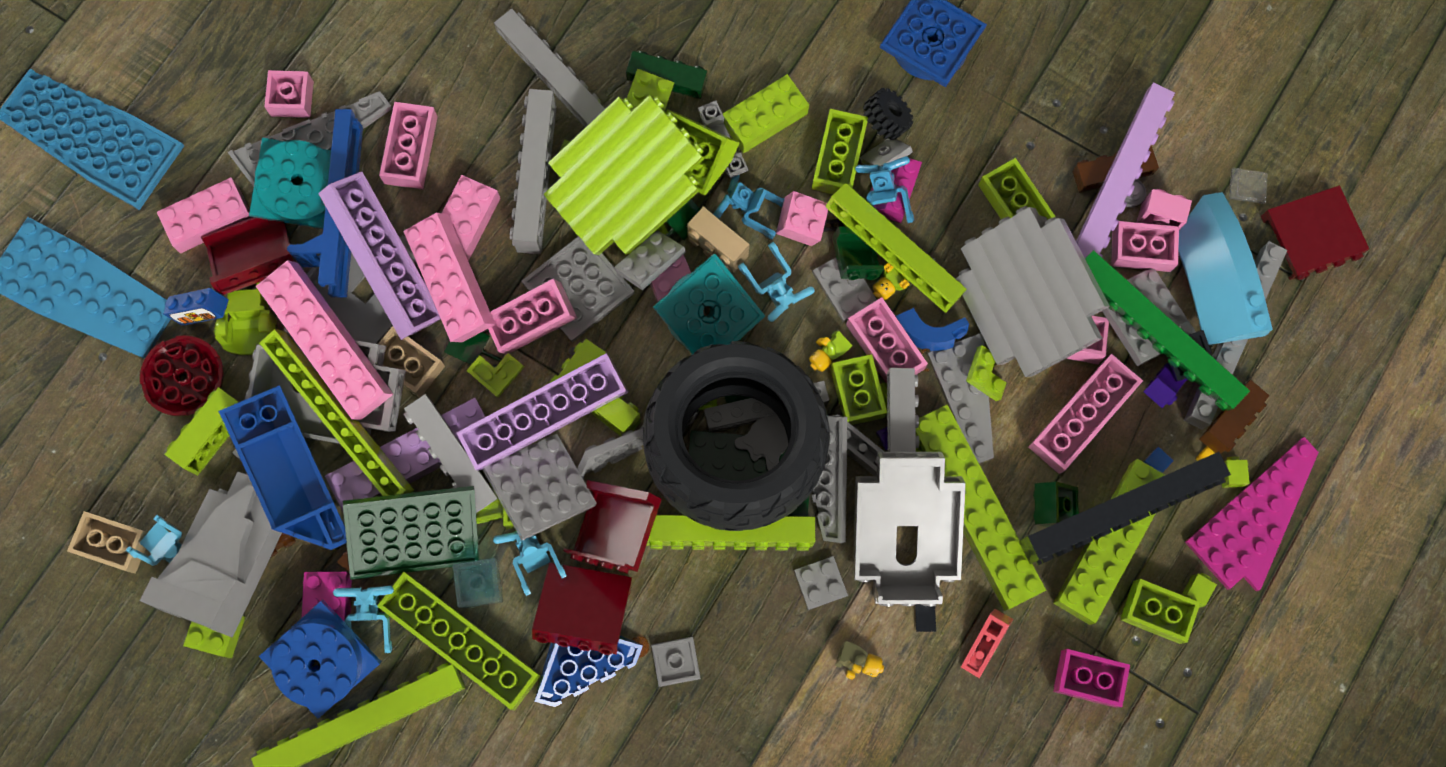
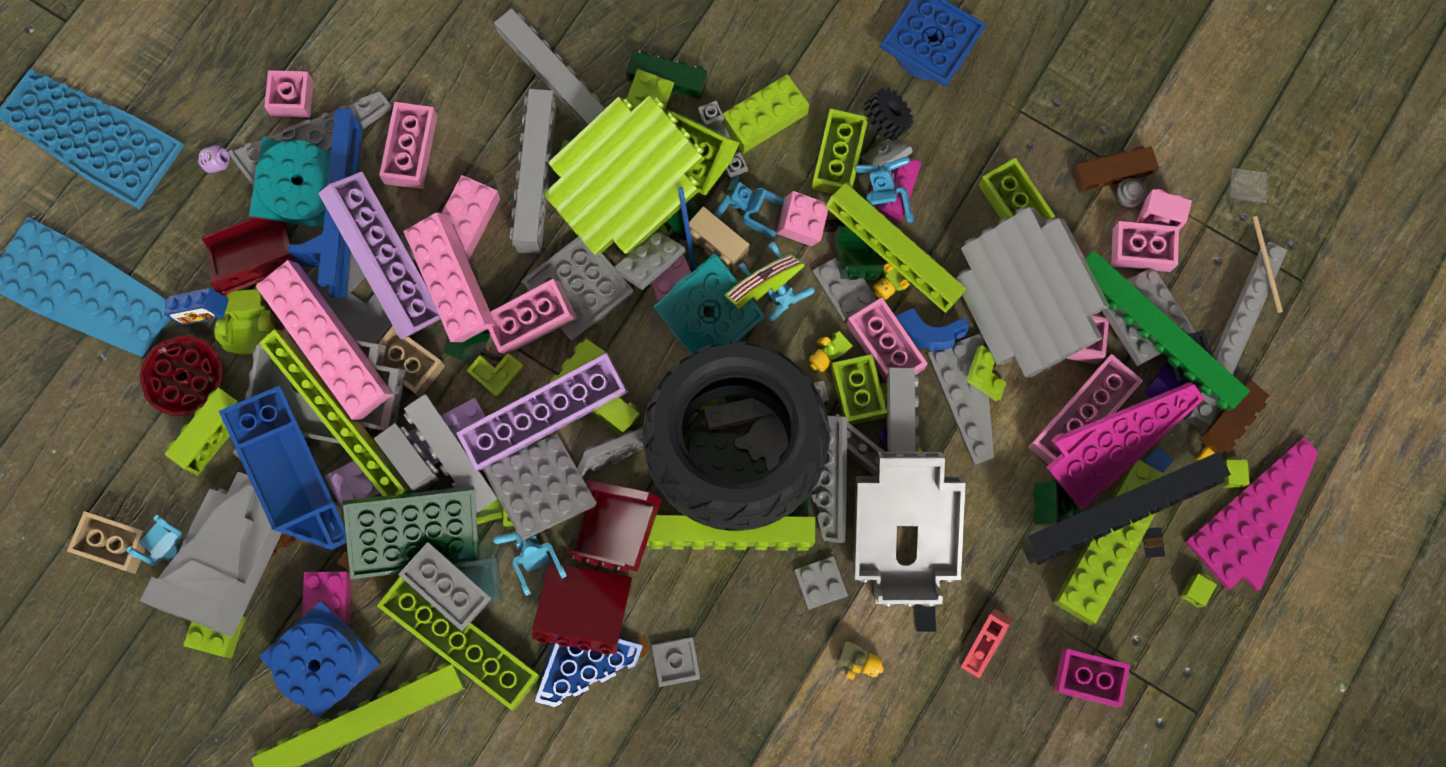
(203, 214): bright pink brick -> none
(214, 159): none -> lavender head
(367, 608): medium azure piece -> none
(407, 458): none -> light grey piece
(445, 586): none -> light grey plate
(687, 228): none -> blue axle
(761, 281): none -> slope
(984, 519): lime brick -> none
(1108, 447): none -> dark pink wing
(1125, 170): lavender brick -> none
(1153, 543): none -> black piece
(1160, 611): lime brick -> none
(1222, 273): medium azure slope -> none
(1267, 264): none -> tan axle
(1317, 232): dark red panel -> none

